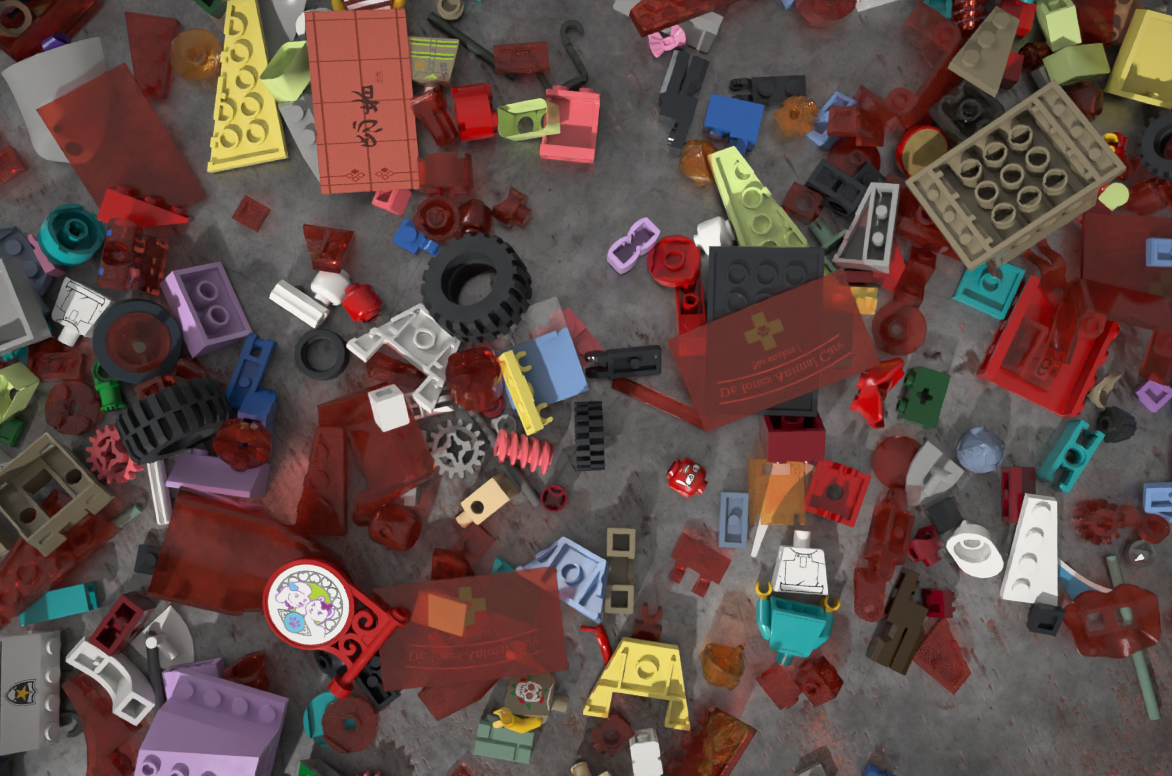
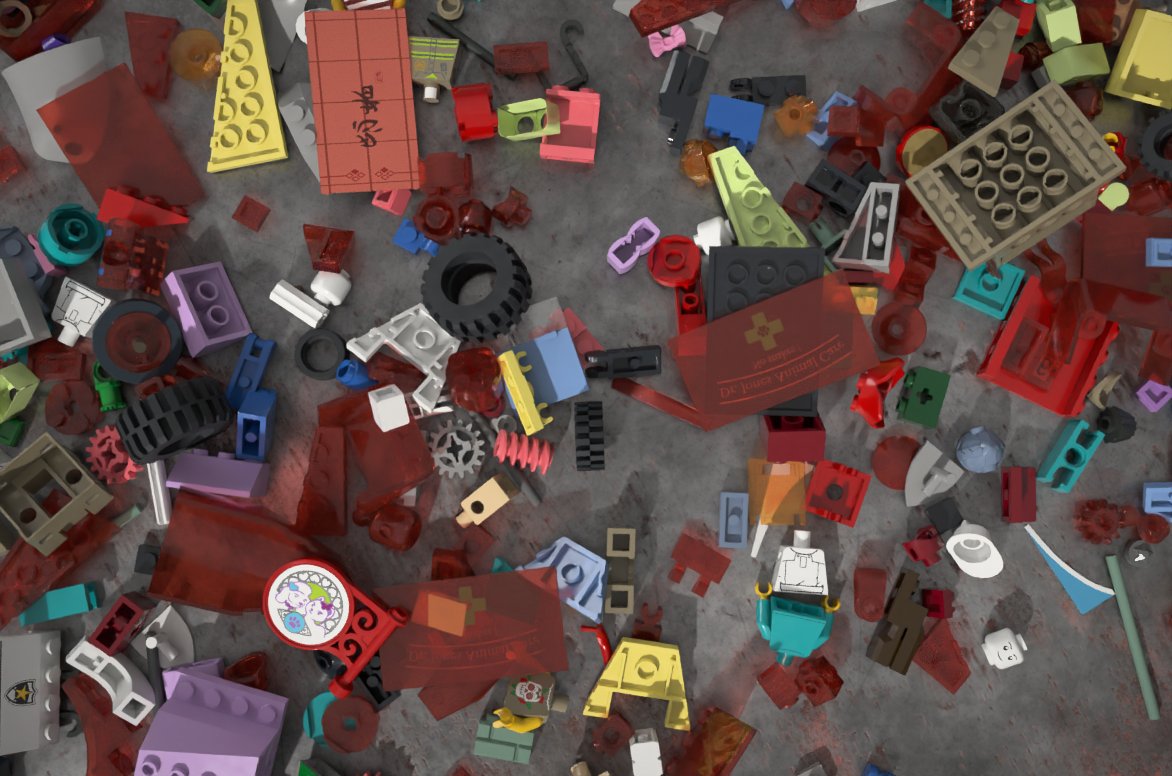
(241, 457): clear red plate -> none
(287, 72): yellowish green piece -> none
(354, 375): none -> blue brick
(362, 302): red head -> none
(432, 108): clear red piece -> none
(554, 498): dark red wheel -> none
(686, 477): red head -> none
(722, 665): clear orange helmet -> none
(888, 537): clear red hinge -> none
(1004, 648): none -> white head
(1033, 554): white wing -> none
(1045, 619): black plate -> none
(1114, 640): clear red piece -> none

